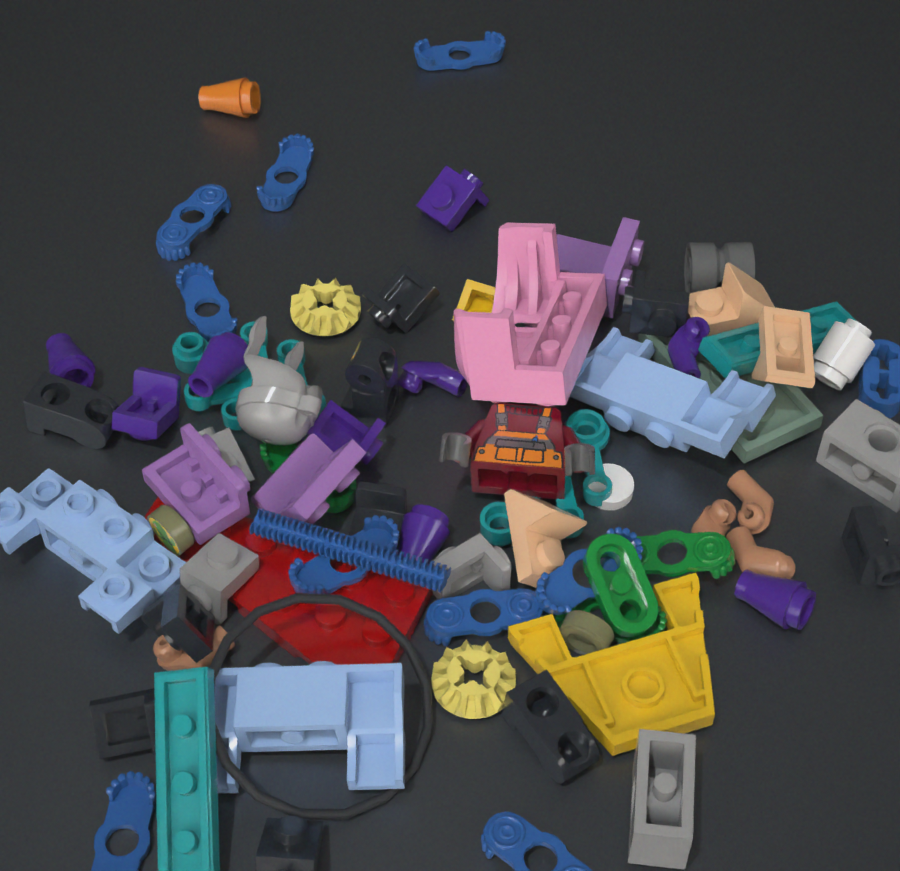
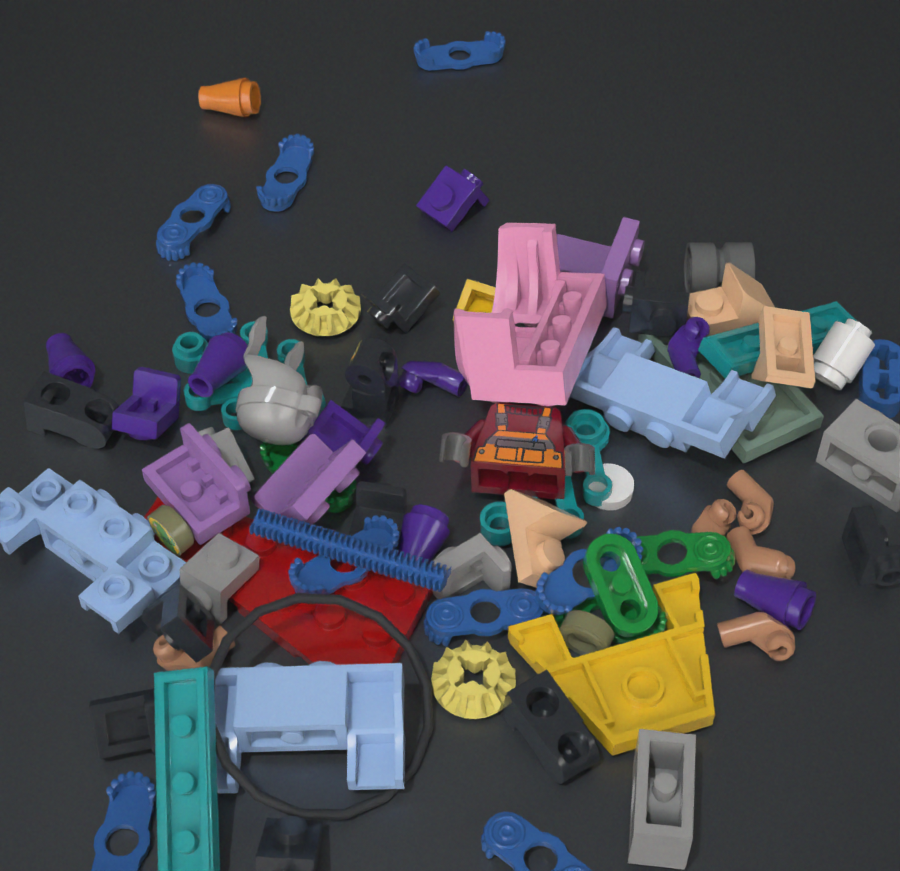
(762, 631): none -> nougat arm

